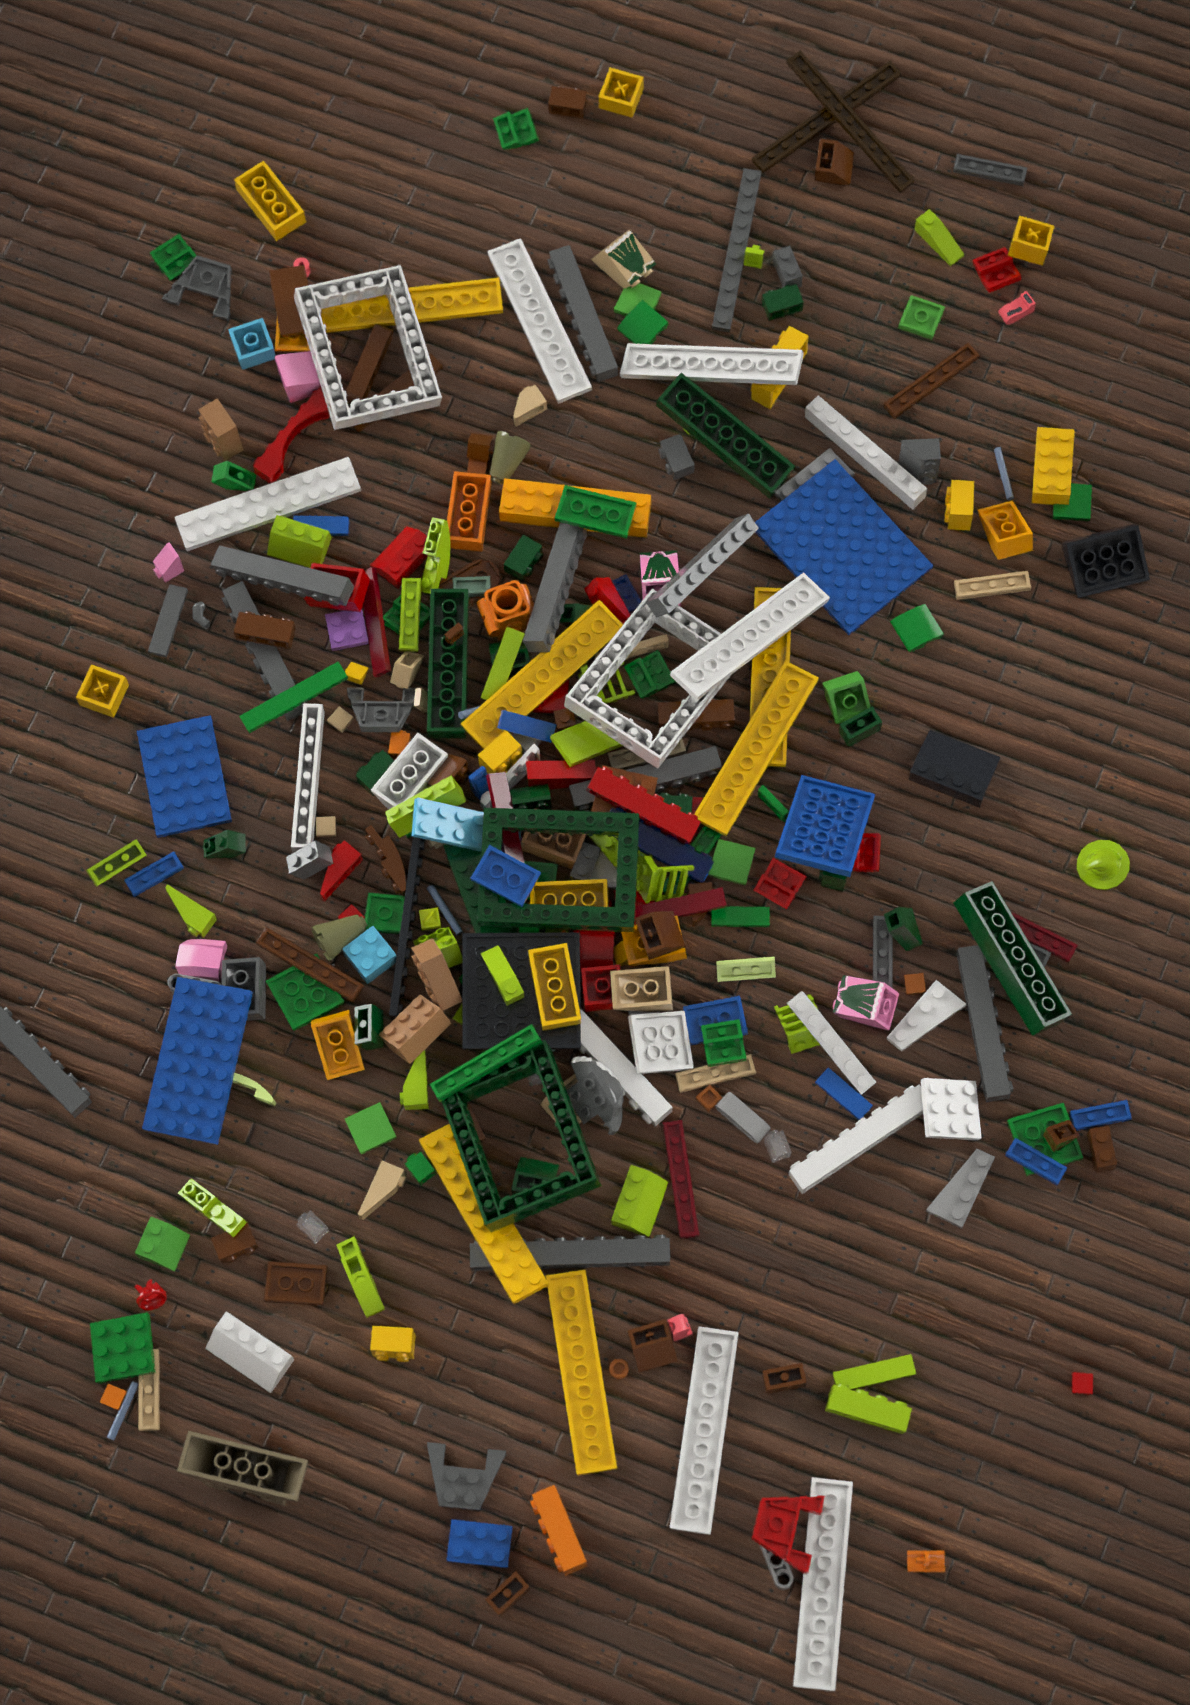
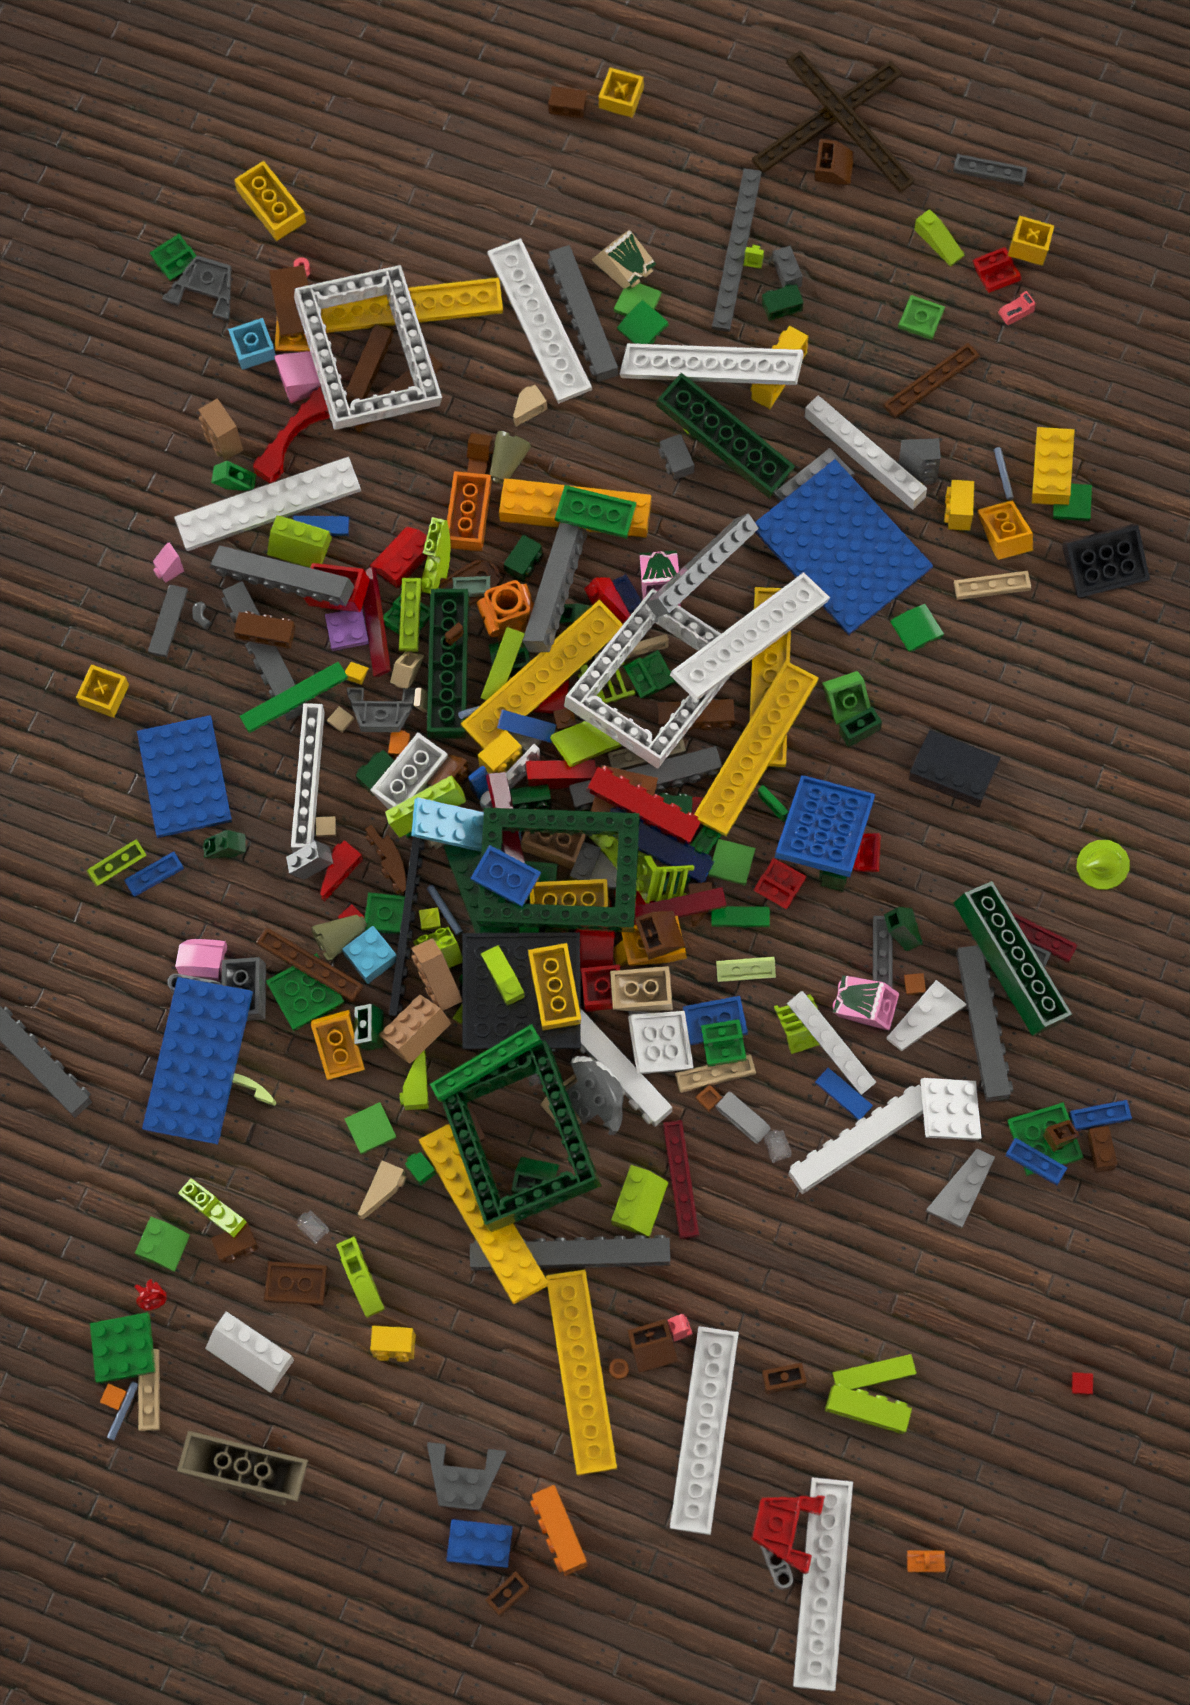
(195, 916): lime slope -> none
(516, 129): green slope -> none

